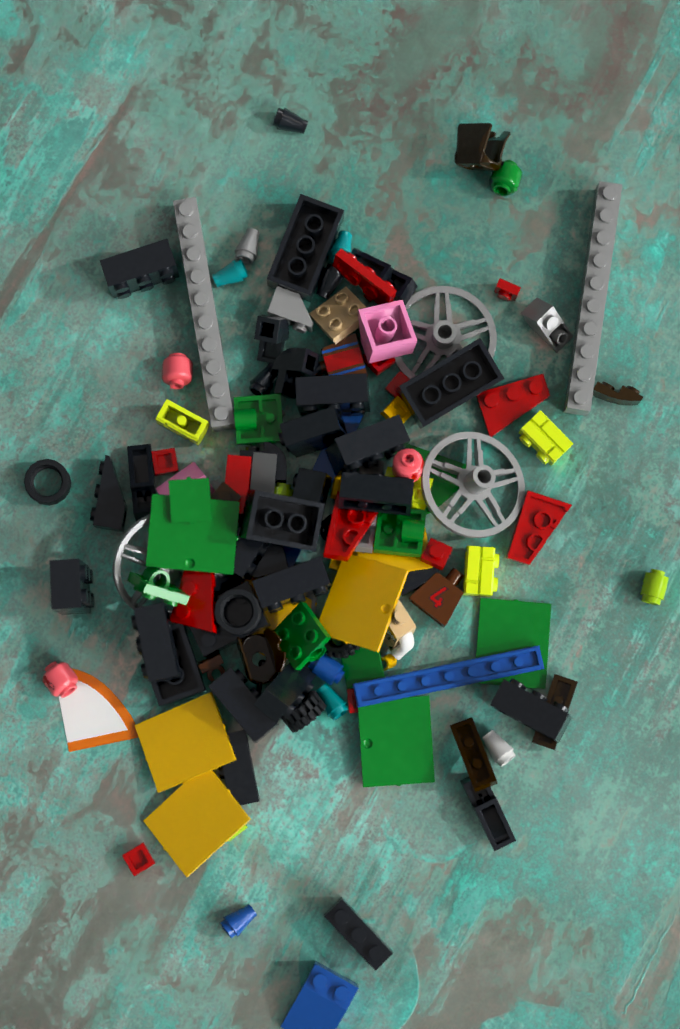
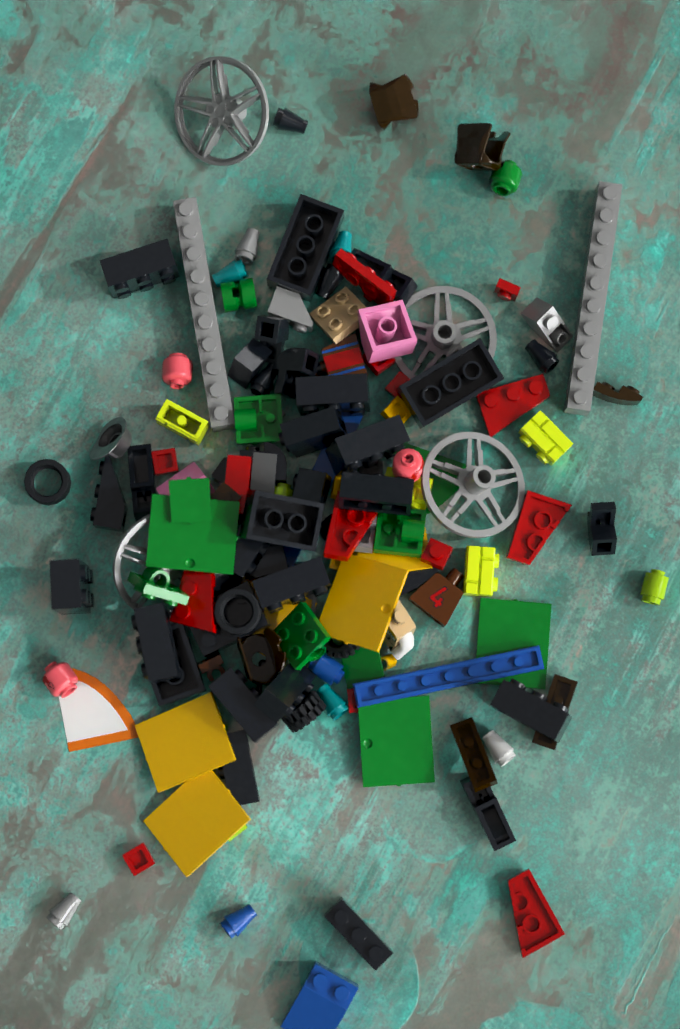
(63, 912): none -> light grey cone
(112, 440): none -> flat silver piece
(220, 472): none -> black slope
(222, 109): none -> light grey wheel
(247, 295): none -> green wheel
(249, 362): none -> black slope
(393, 101): none -> dark brown piece
(532, 914): none -> red wing
(542, 356): none -> black cone
(601, 528): none -> black brick

